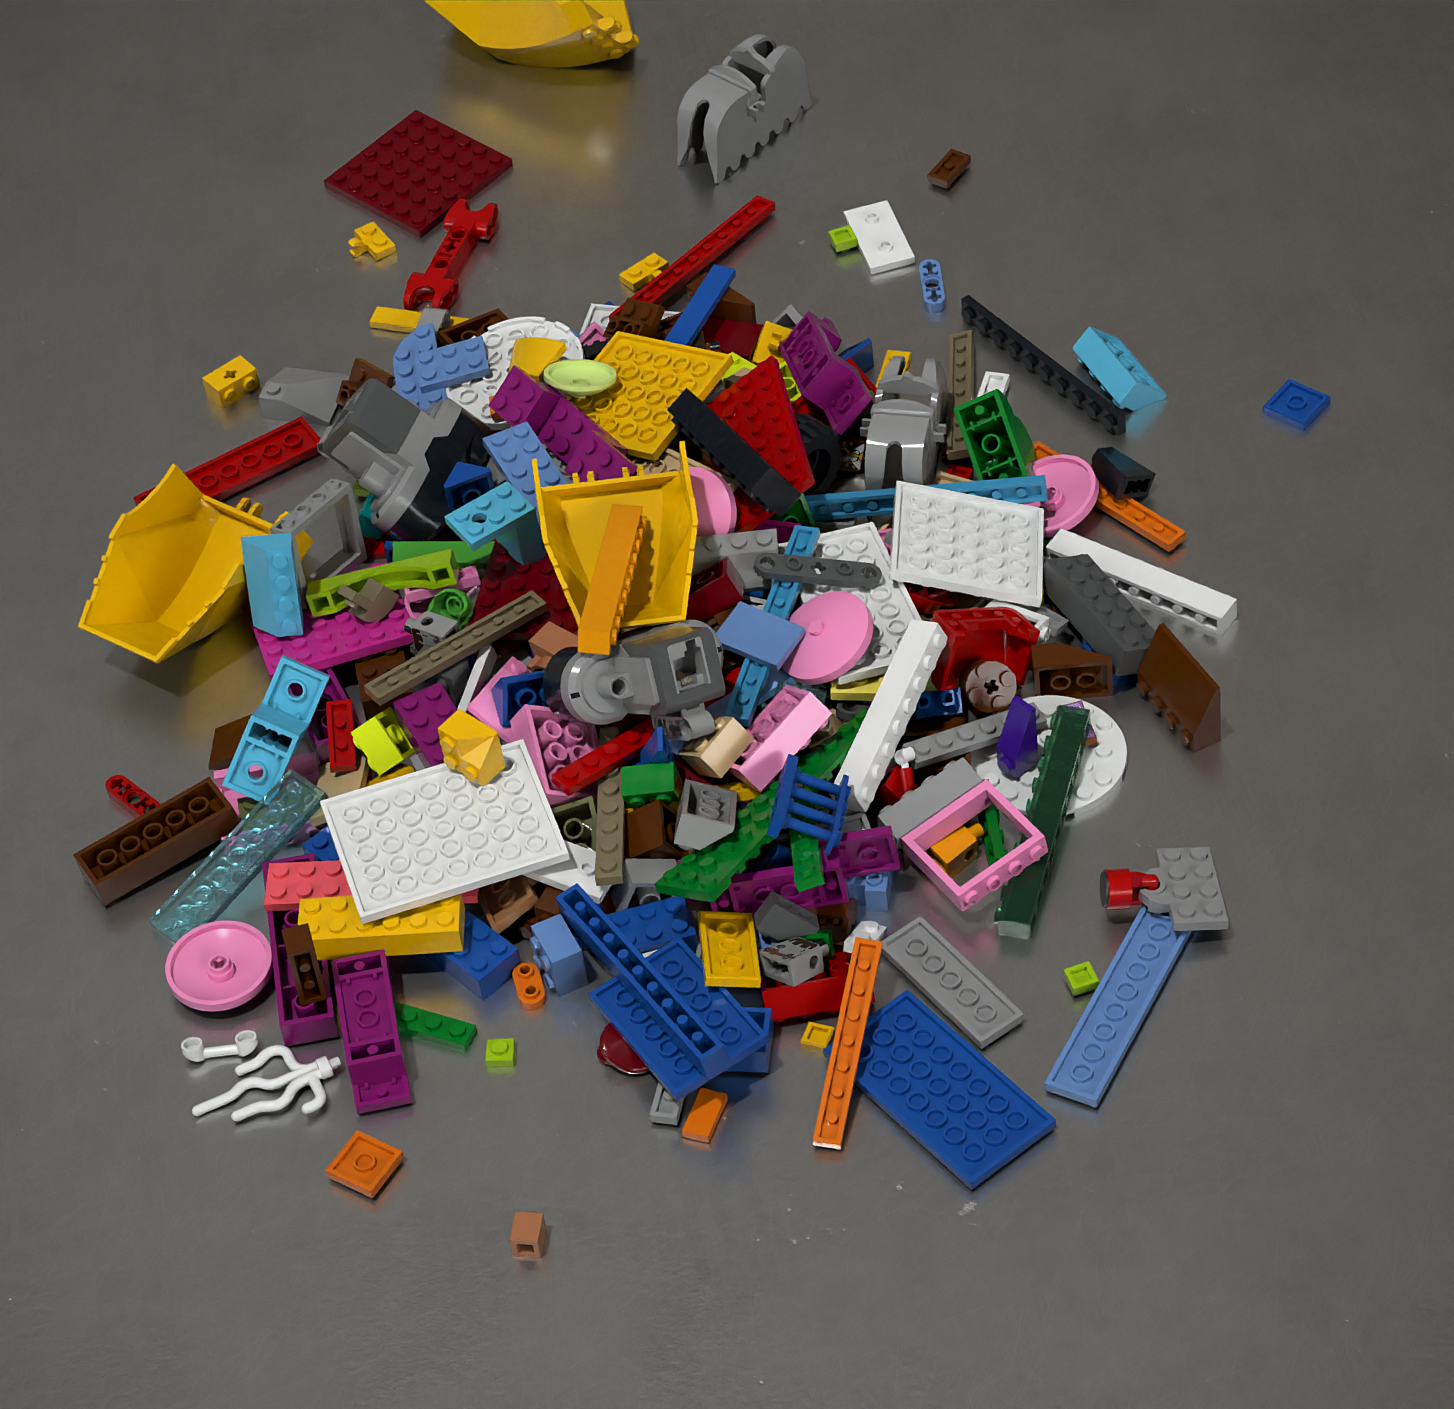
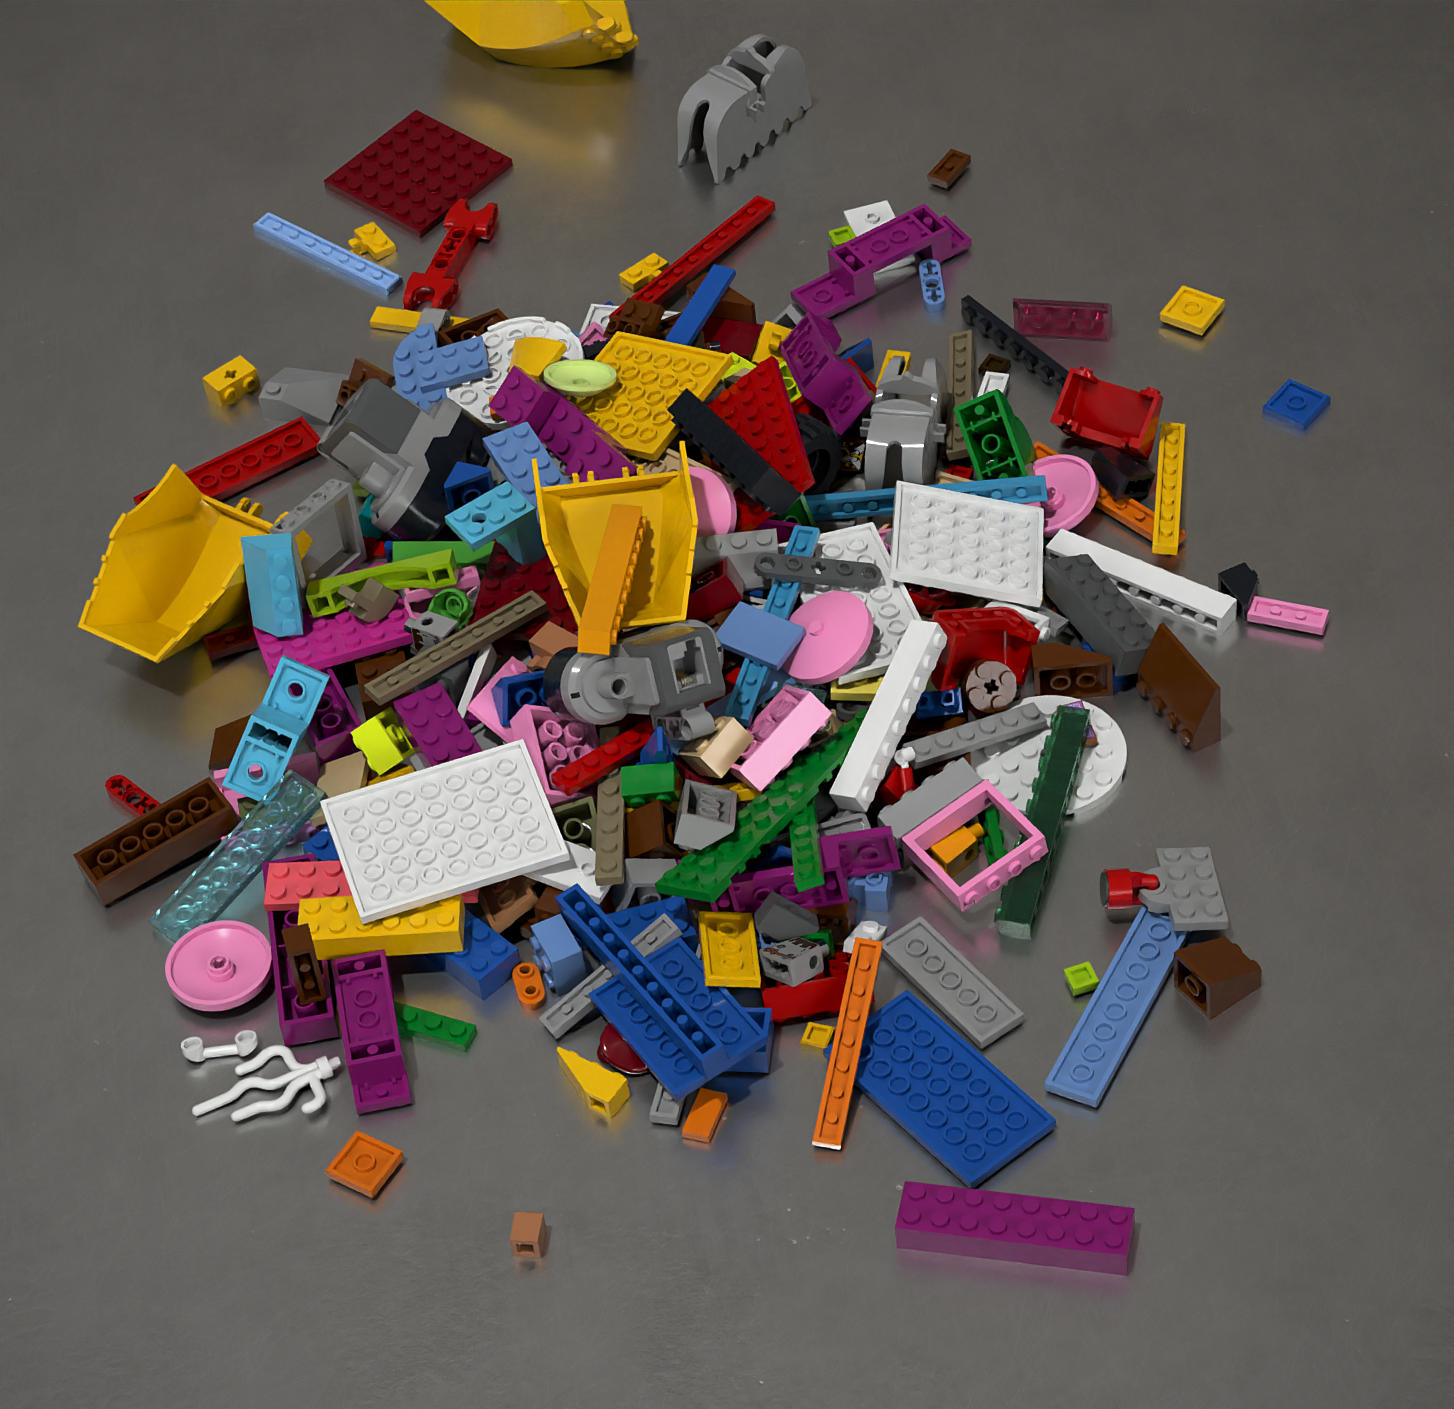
(230, 641): none -> dark red plate
(328, 253): none -> light blue tile
(340, 740): red plate -> none
(471, 747): yellow slope -> none
(500, 1052): lime plate -> none
(577, 1002): none -> light grey plate
(597, 1086): none -> yellow slope
(785, 804): blue fence -> none
(856, 260): none -> magenta bracket
(994, 364): none -> dark brown tile
(1015, 1228): none -> magenta brick
(1018, 741): dark purple slope -> none
(1063, 319): none -> clear pink slope
(1108, 414): none -> red windscreen
(1117, 370): medium azure slope -> none
(1168, 488): none -> yellow plate
(1192, 310): none -> yellow plate
(1215, 975): none -> reddish brown slope
(1240, 584): none -> black slope
(1288, 615): none -> bright pink plate

